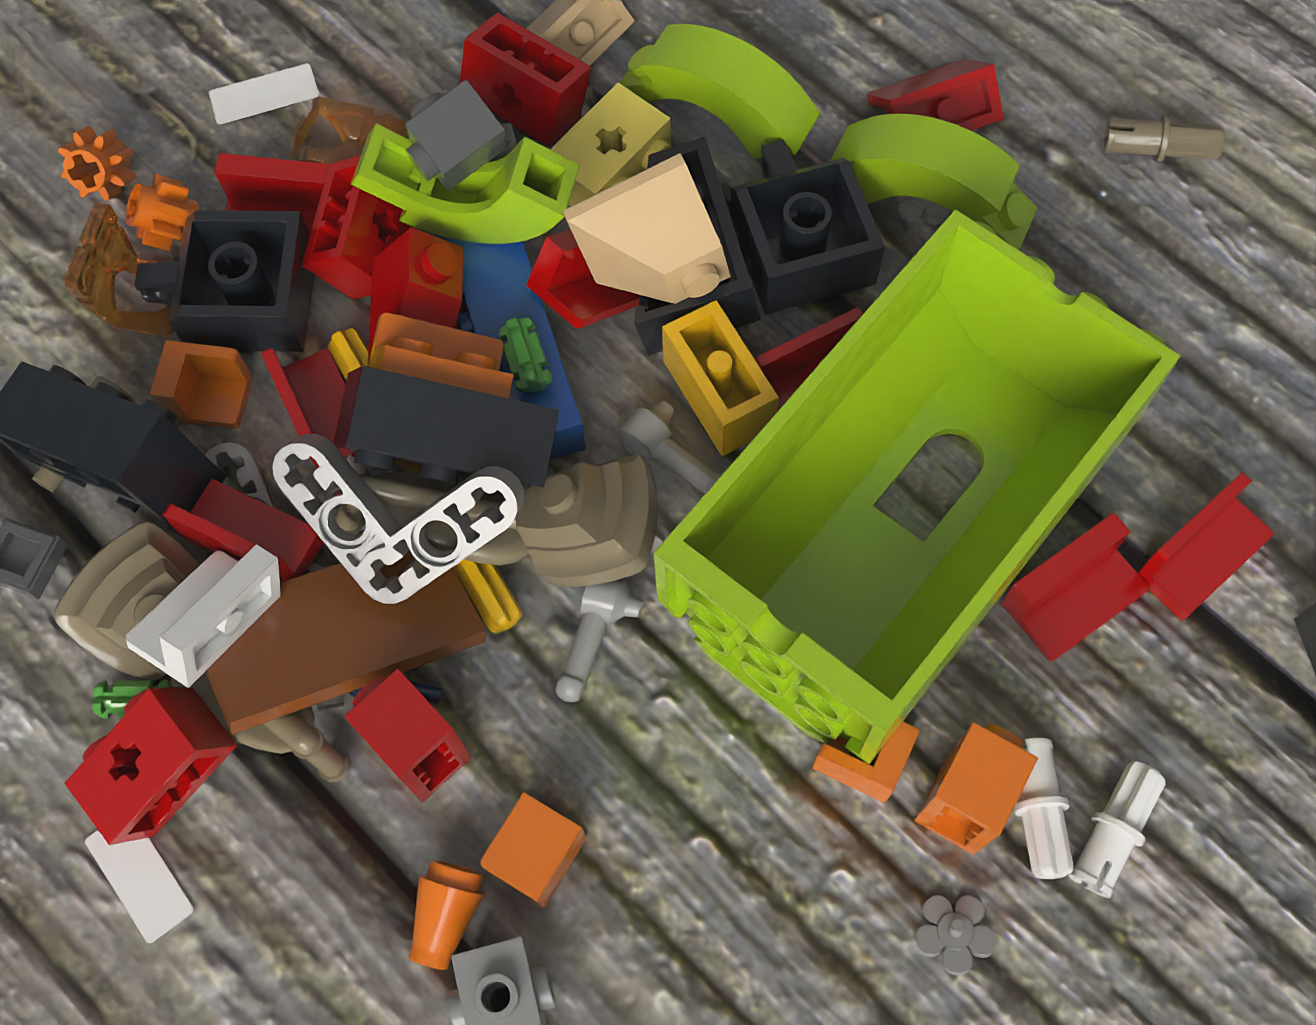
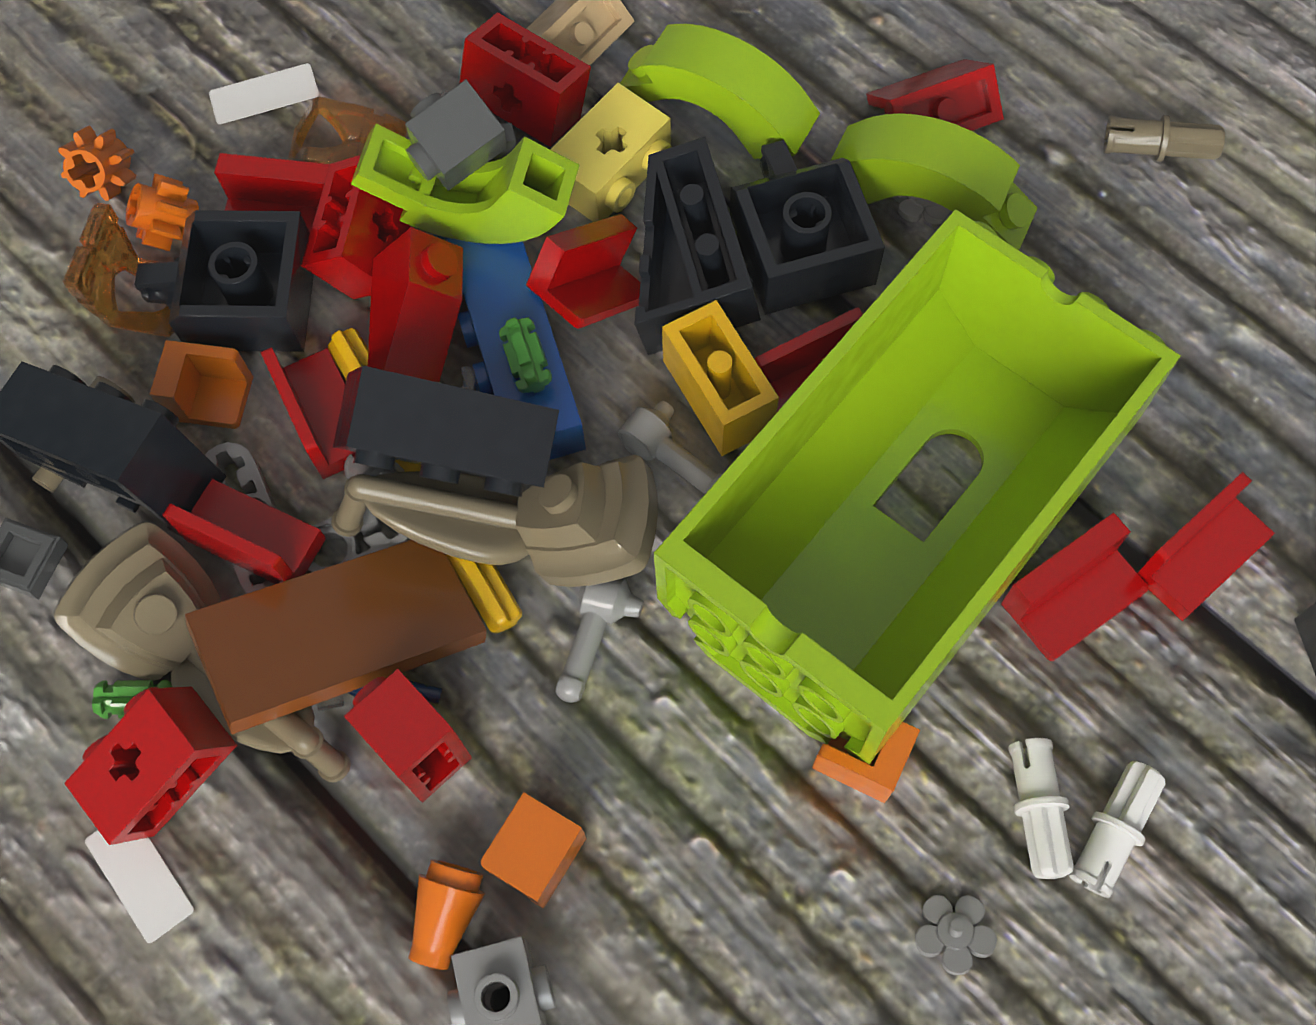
(207, 613): white panel -> none
(383, 537): beam -> none
(439, 354): orange bracket -> none
(651, 235): tan slope -> none
(977, 787): orange brick -> none

